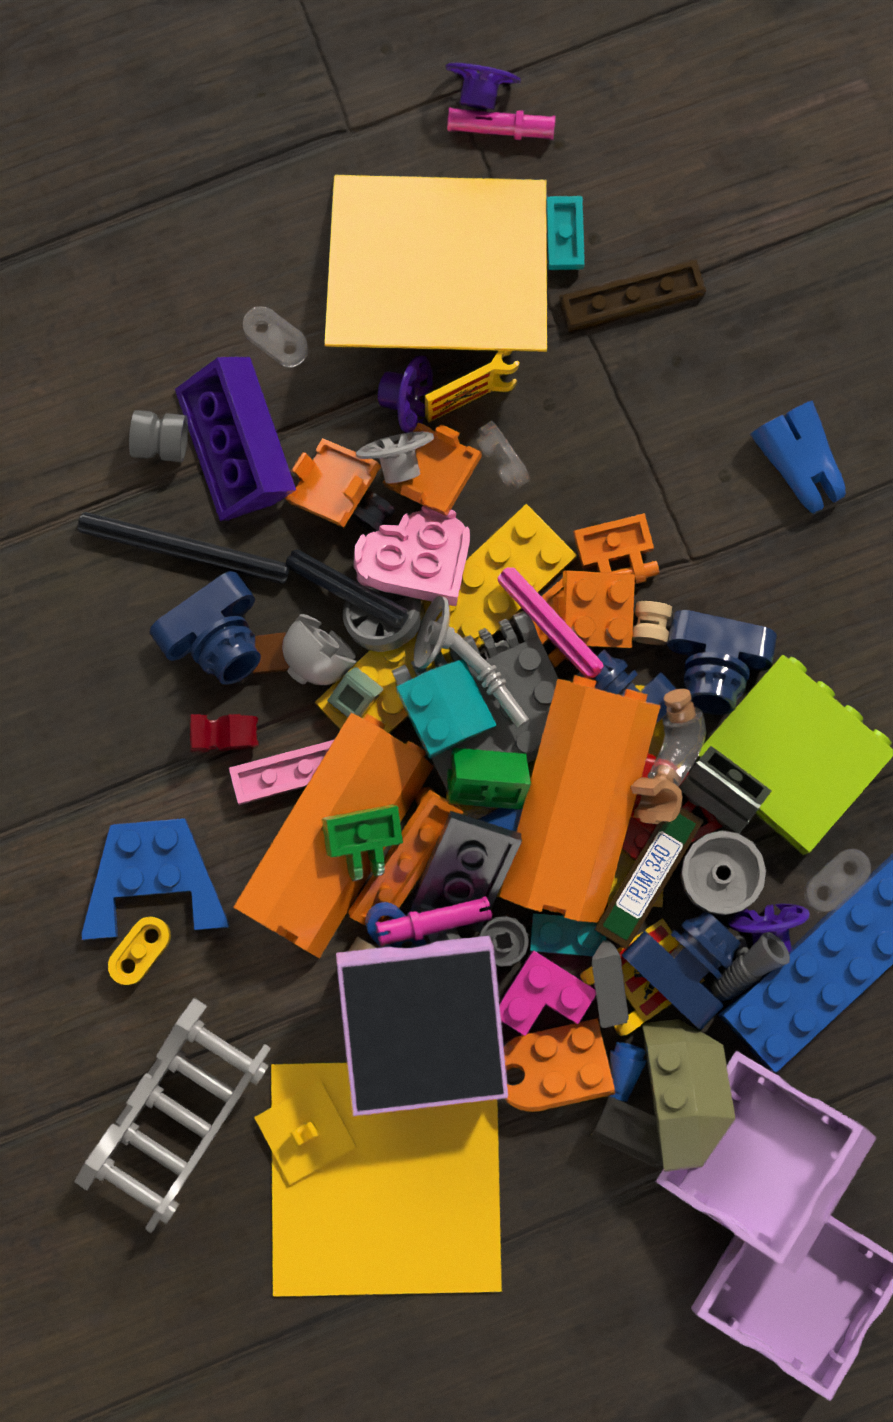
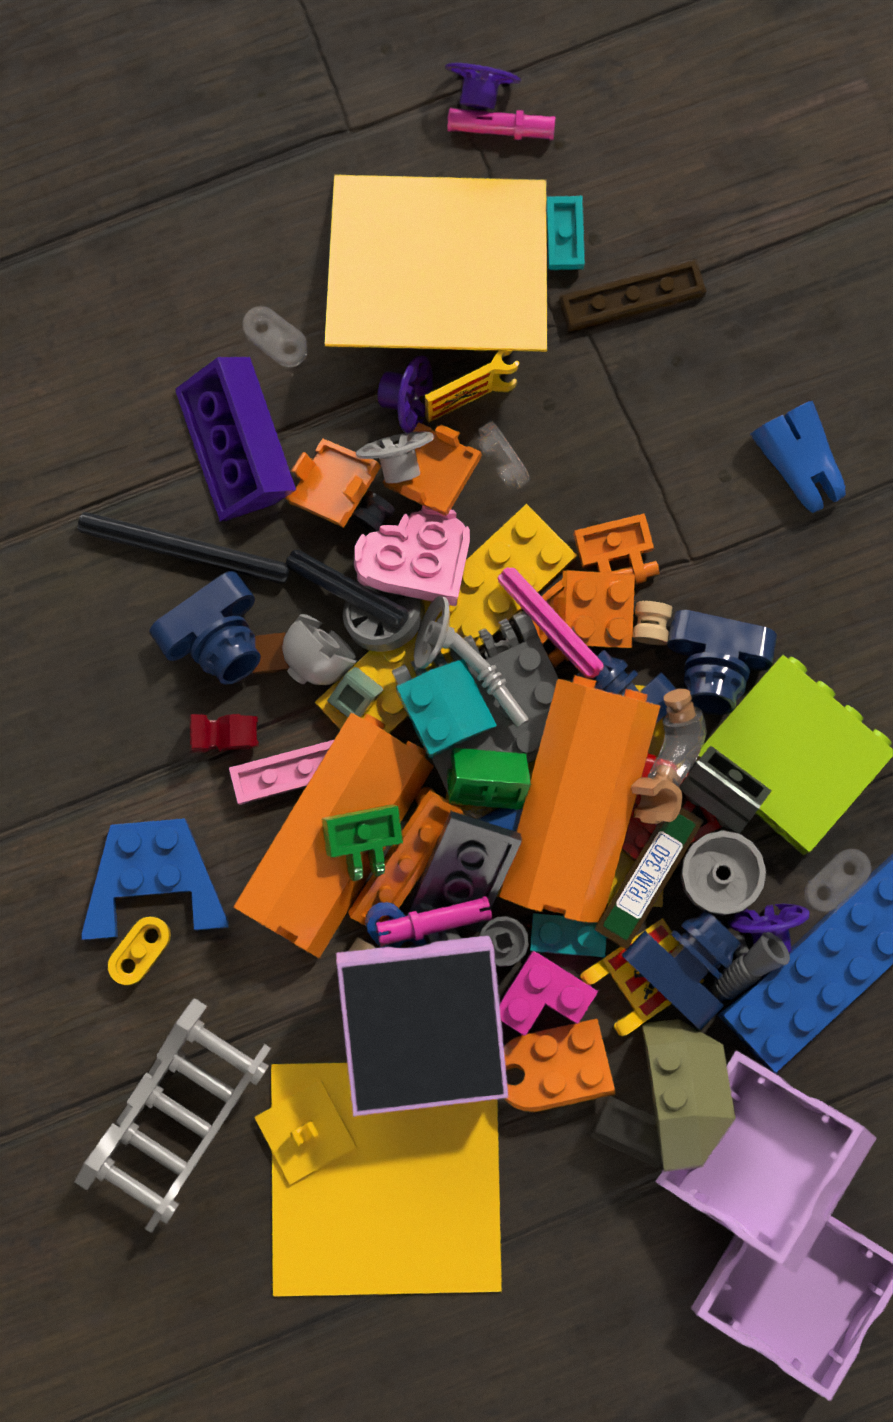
(163, 436): dark grey wheel -> none
(609, 985): dark grey slope -> none
(625, 1068): blue cone -> none

